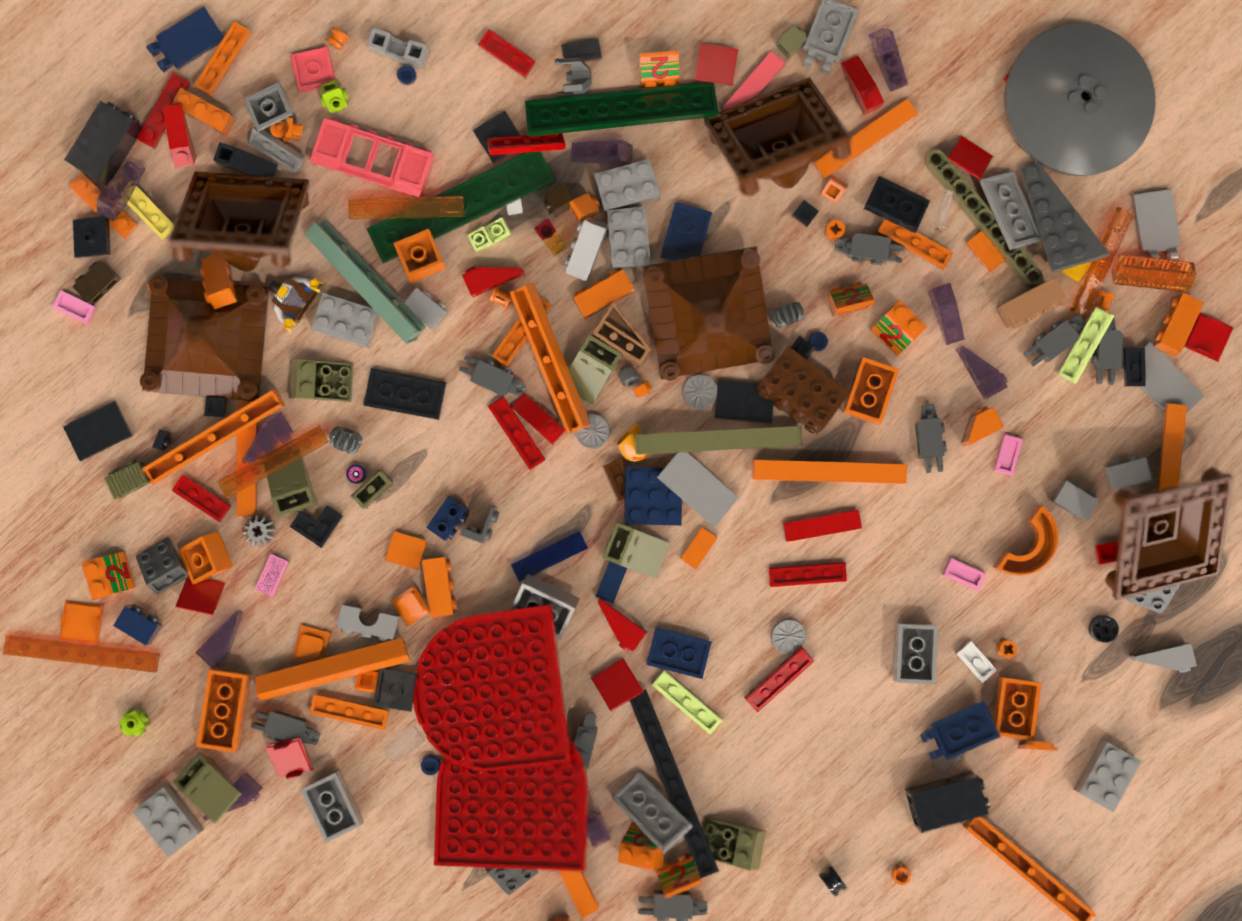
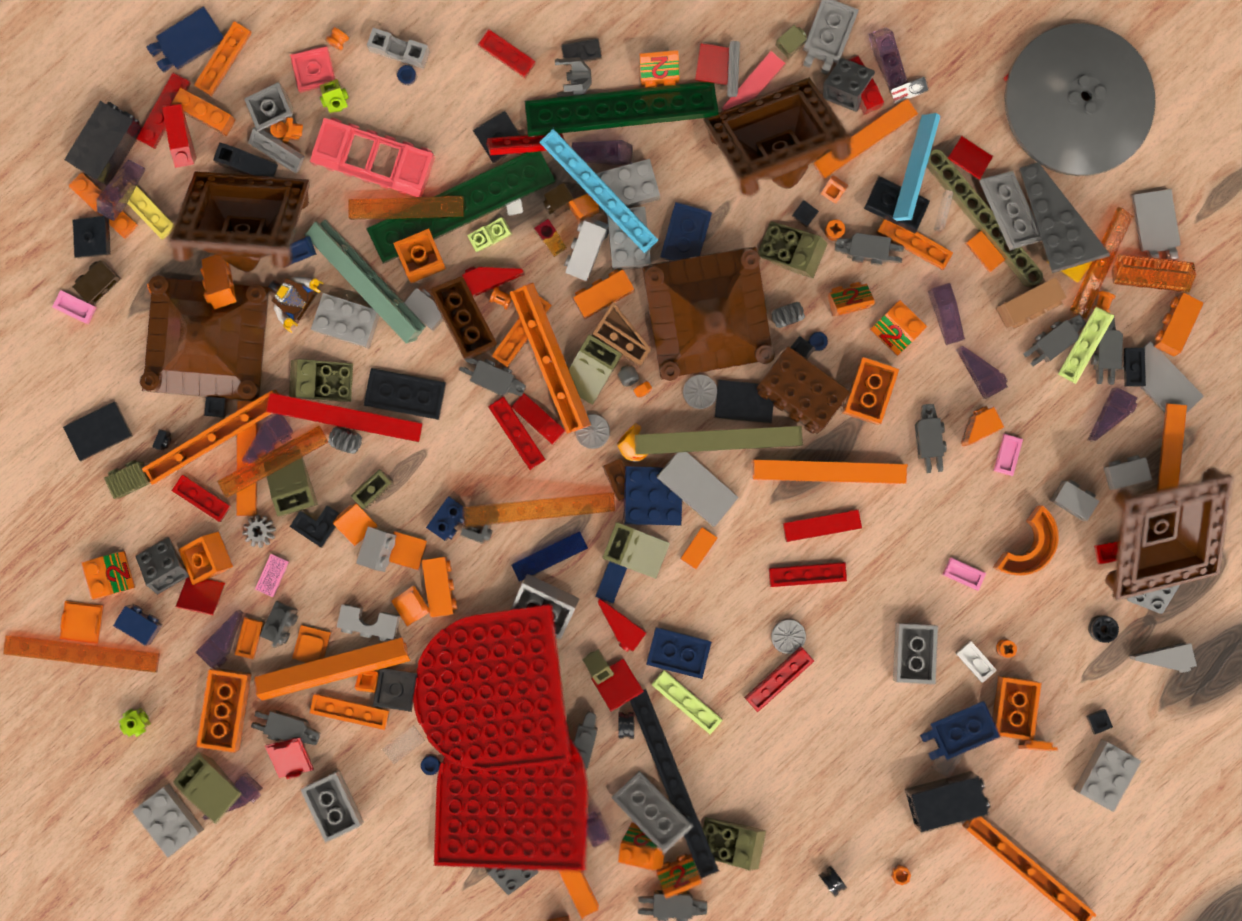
(249, 638): none -> orange tile
(279, 623): none -> dark grey bracket
(301, 250): none -> dark blue tile
(344, 417): none -> red tile
(354, 523): none -> orange piece
(356, 474): tile -> none
(376, 549): none -> light grey brick
(463, 318): none -> reddish brown slope
(538, 509): none -> clear orange tile
(598, 666): none -> olive brick
(599, 191): none -> medium azure tile
(626, 725): none -> black wheel
(733, 68): none -> light grey axle
(792, 249): none -> olive slope
(847, 84): none -> dark grey bracket
(909, 90): none -> sticker
(916, 167): none -> medium azure tile
(1099, 721): none -> black plate
(1116, 408): none -> clear purple slope
(1208, 337): red piece -> none

